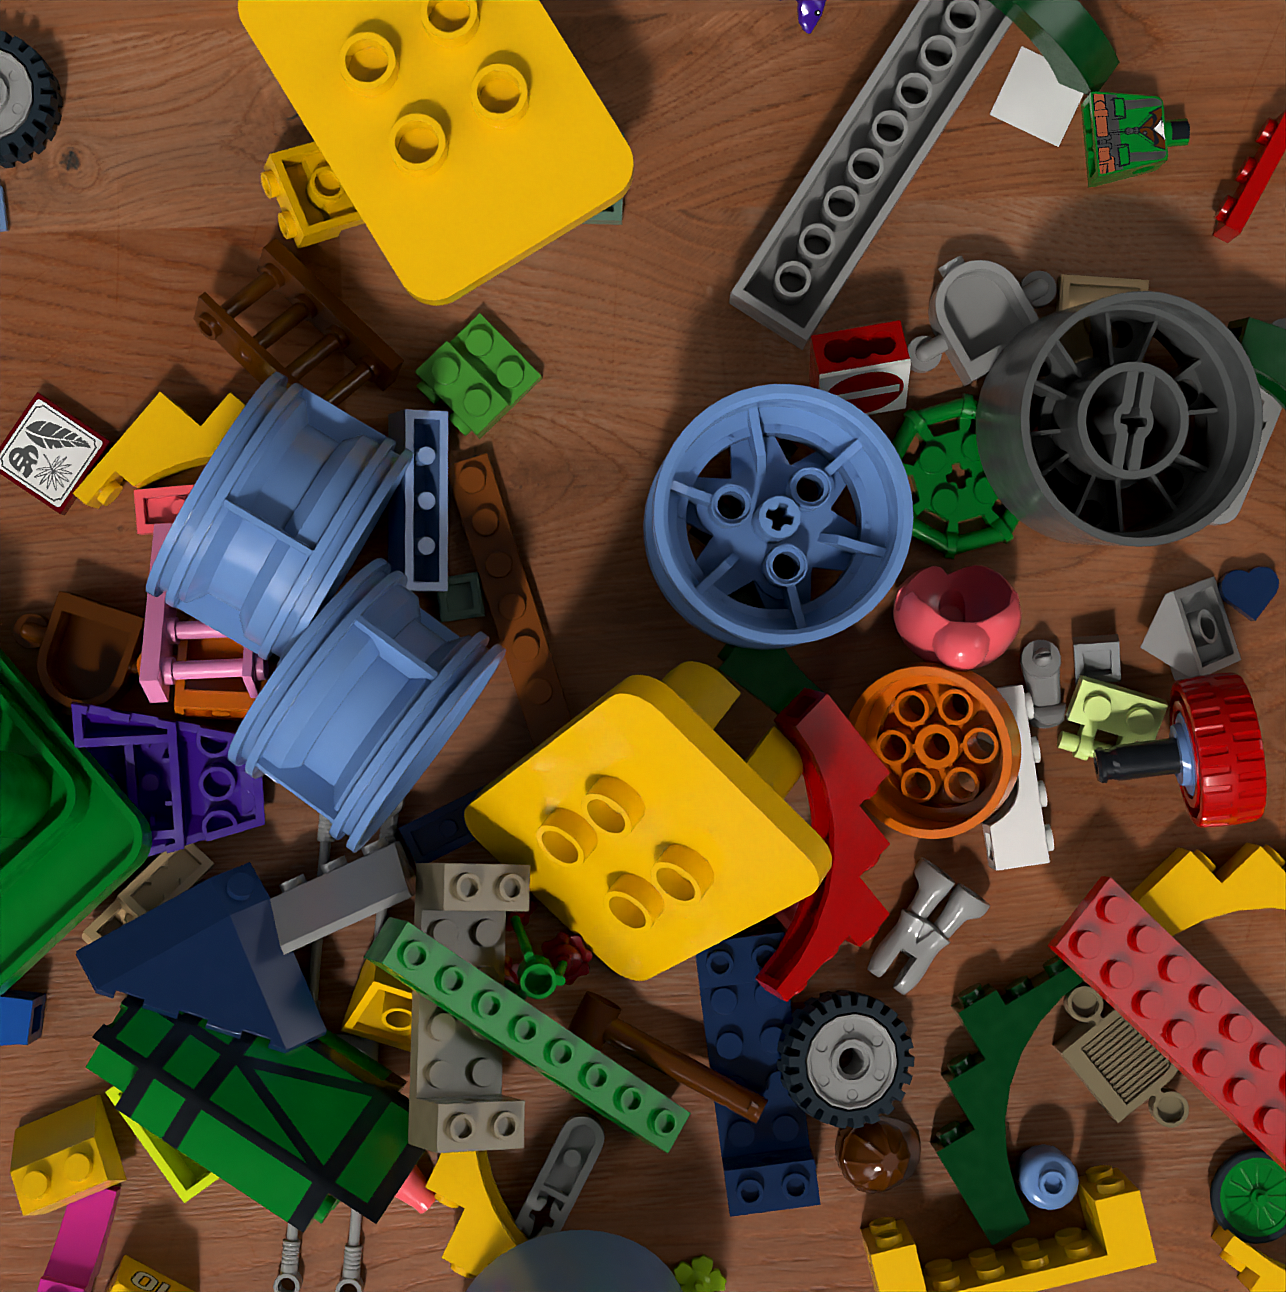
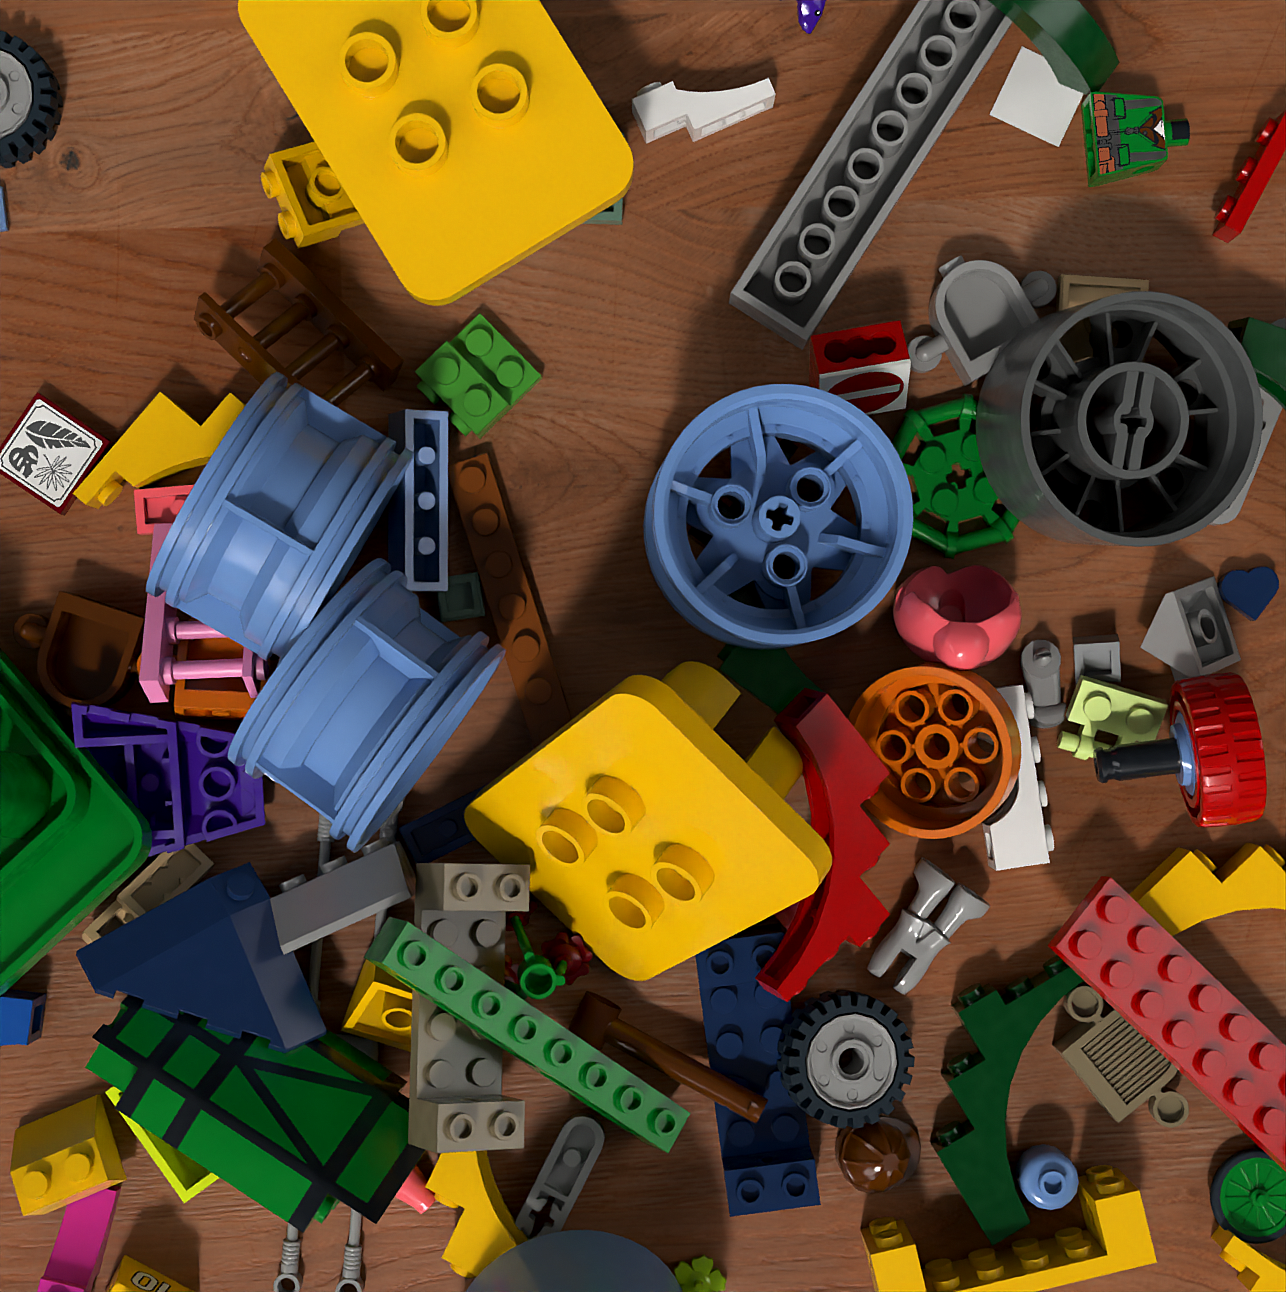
(666, 109): none -> white slope

